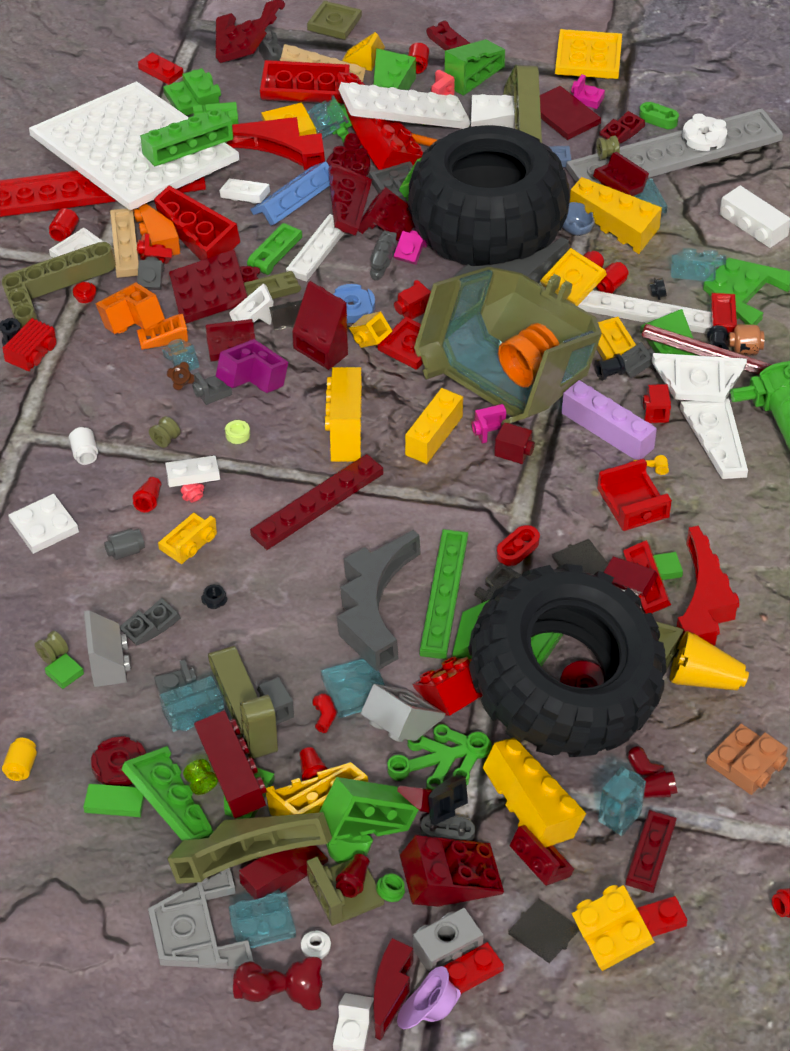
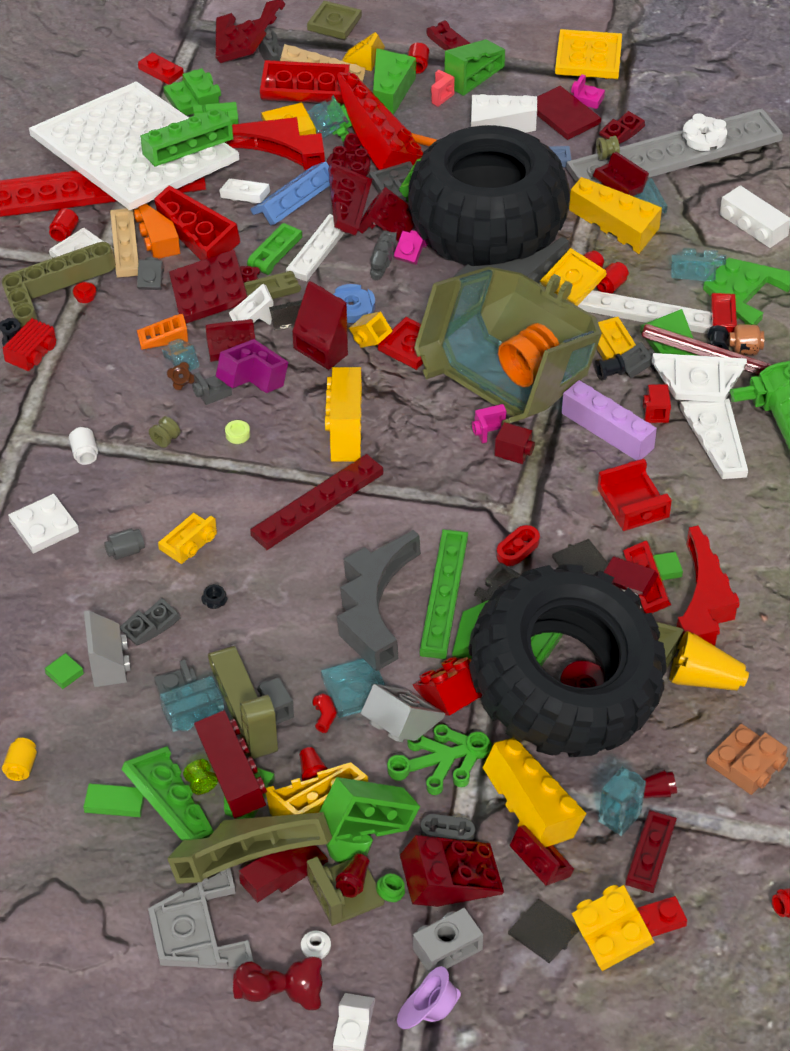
(51, 647): olive wheel -> none
(110, 757): dark red tile -> none
(130, 307): orange brick -> none
(147, 495): red cone -> none
(157, 250): red bracket -> none
(192, 471): white bracket -> none
(192, 492): coral plate -> none
(262, 920): clear light blue bracket -> none
(391, 985): dark red slope -> none
(404, 105): white plate -> none
(412, 301): red brick -> none
(416, 796): dark red slope -> none
(434, 425): yellow brick -> none
(447, 798): black slope -> none
(474, 967): red plate -> none
(524, 86): olive beam -> none
(578, 220): sand blue hair -> none
(641, 763): dark red arm -> none
(658, 288): black plate -> none
(659, 115): bright green beam -> none
(660, 463): yellow hand -> none

